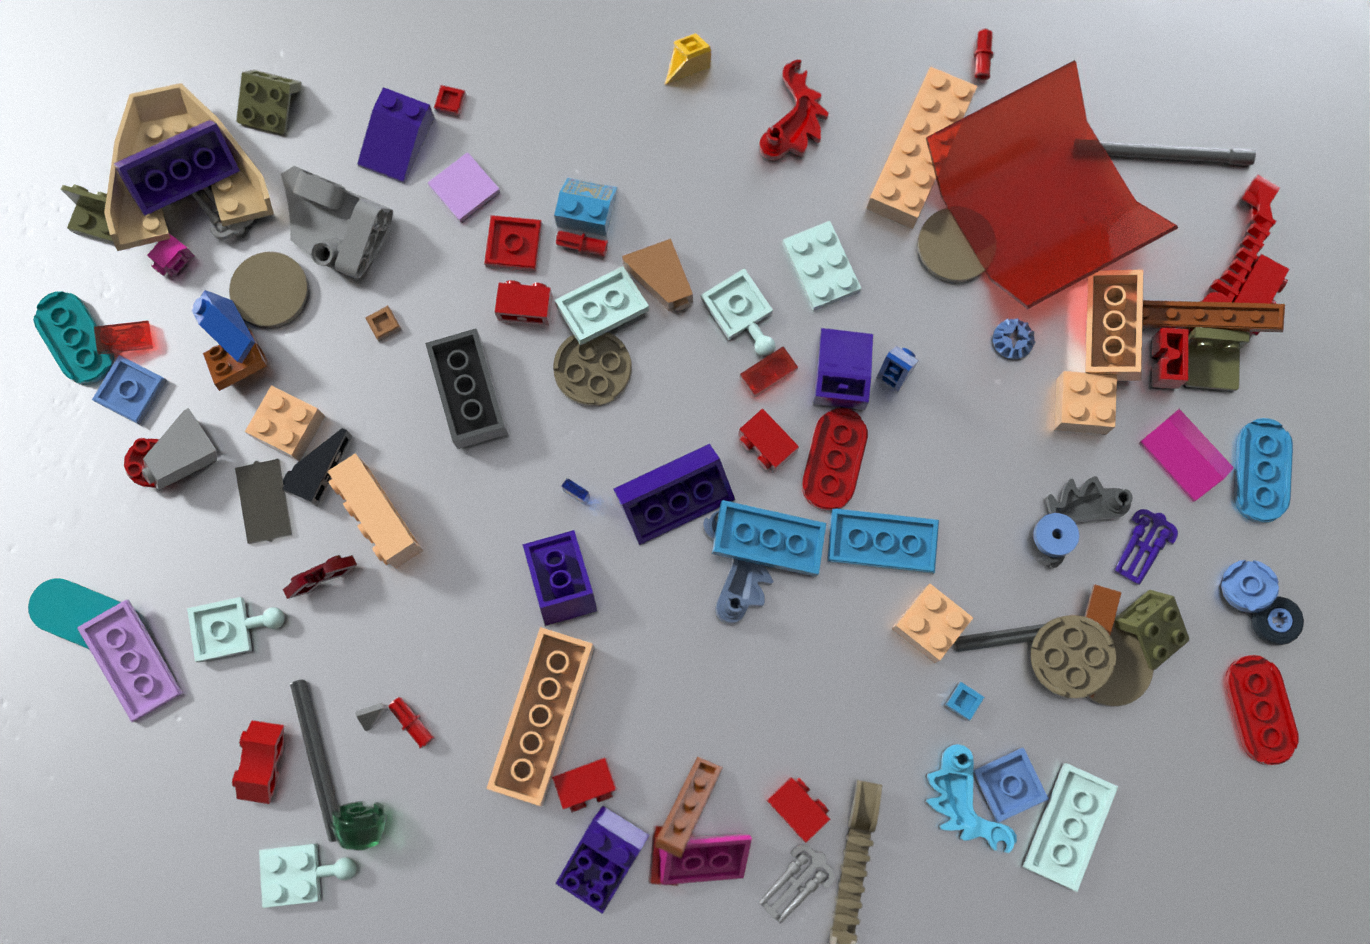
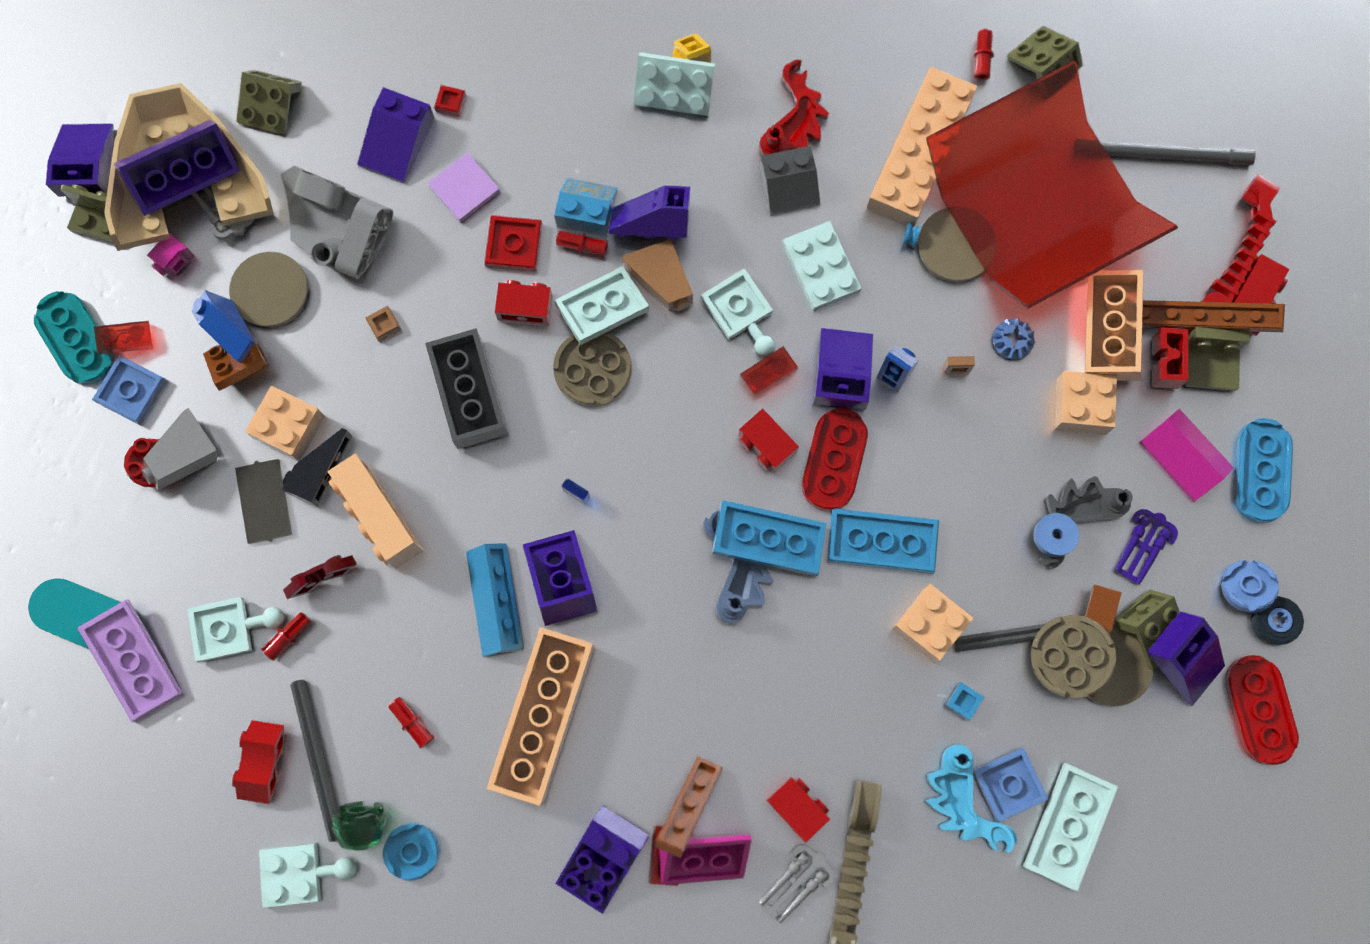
(81, 158): none -> dark purple slope
(286, 636): none -> red axle
(371, 715): light grey slope -> none
(411, 851): none -> dark azure tile
(494, 599): none -> dark azure panel
(584, 784): red brick -> none
(654, 214): none -> dark purple slope
(673, 84): none -> light aqua plate
(674, 493): dark purple slope -> none
(790, 180): none -> dark grey slope
(911, 235): none -> dark azure bush
(959, 364): none -> medium nougat tile
(1046, 52): none -> olive bracket
(1188, 655): none -> dark purple slope

